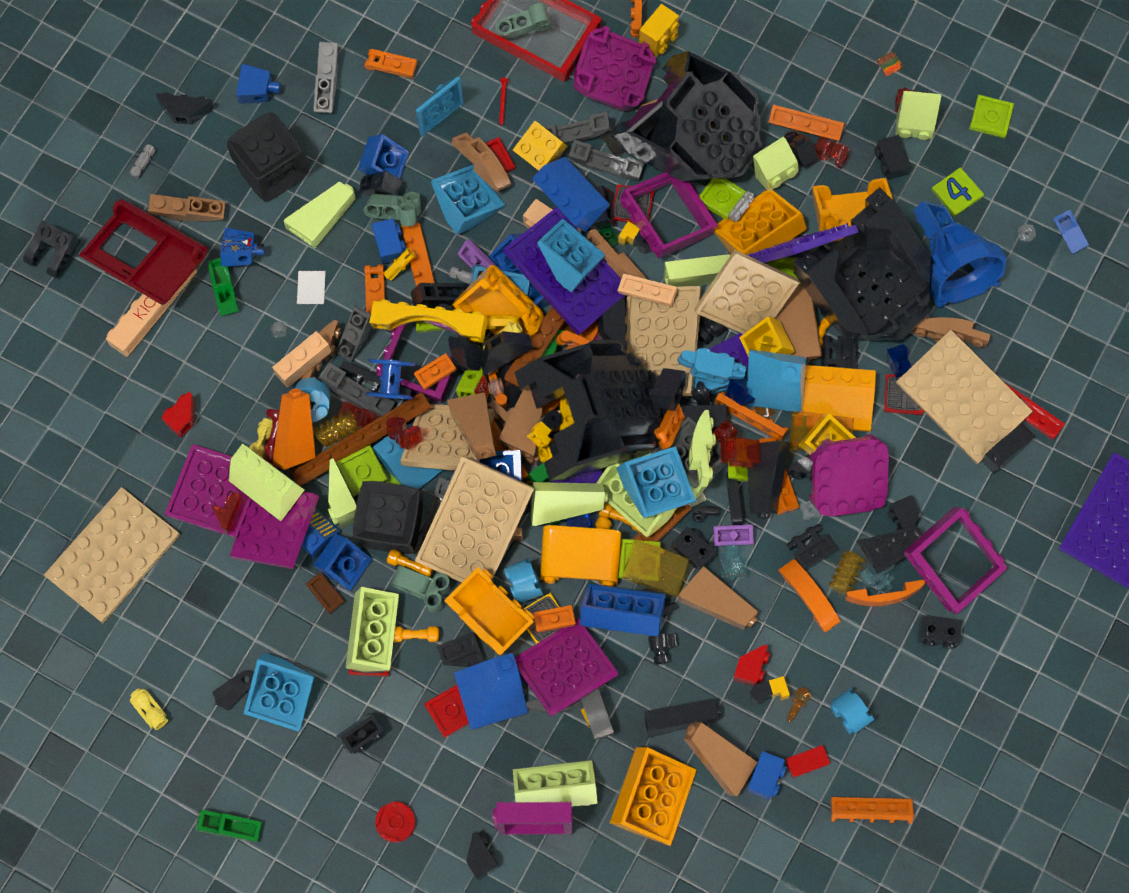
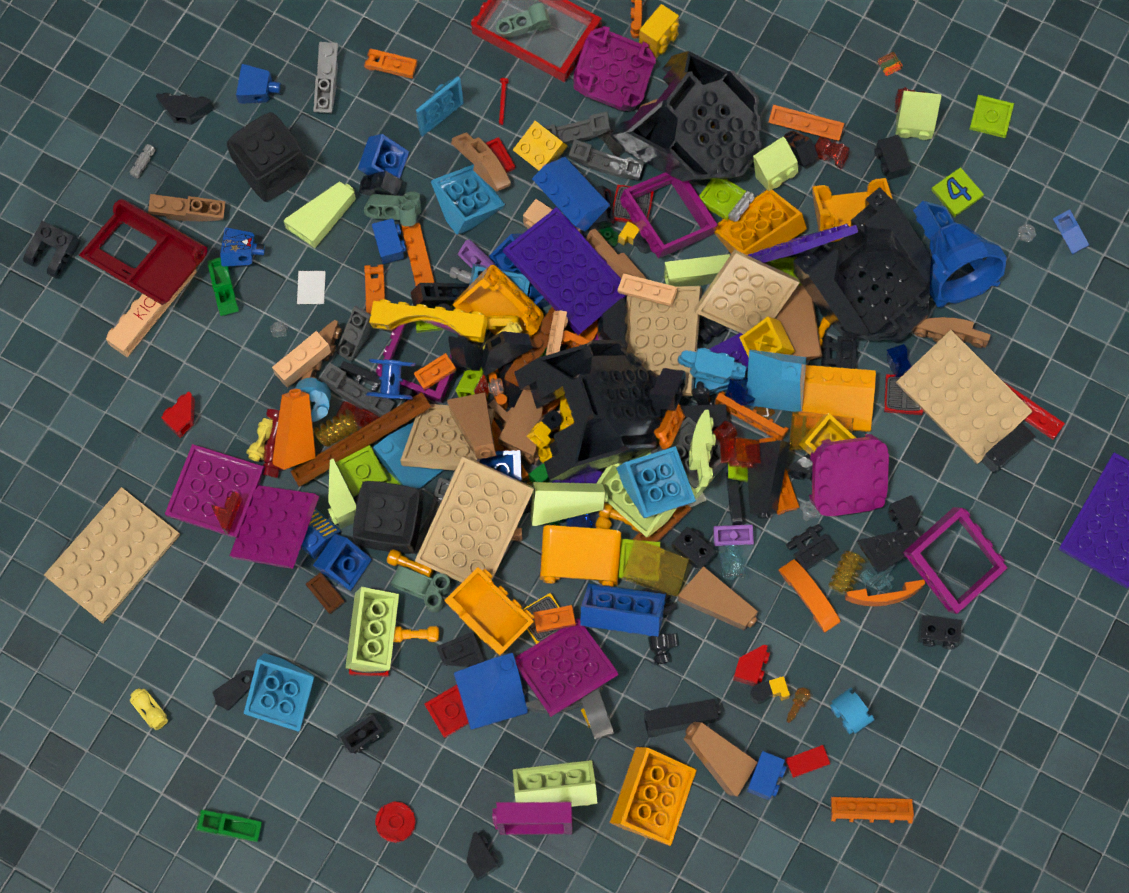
(263, 482): yellowish green slope -> none
(399, 264): yellow axle -> none
(404, 437): clear red leg -> none
(524, 581): dark azure brick -> none
(556, 332): none -> light nougat plate
(569, 254): dark azure slope -> none
(703, 511): black arm -> none

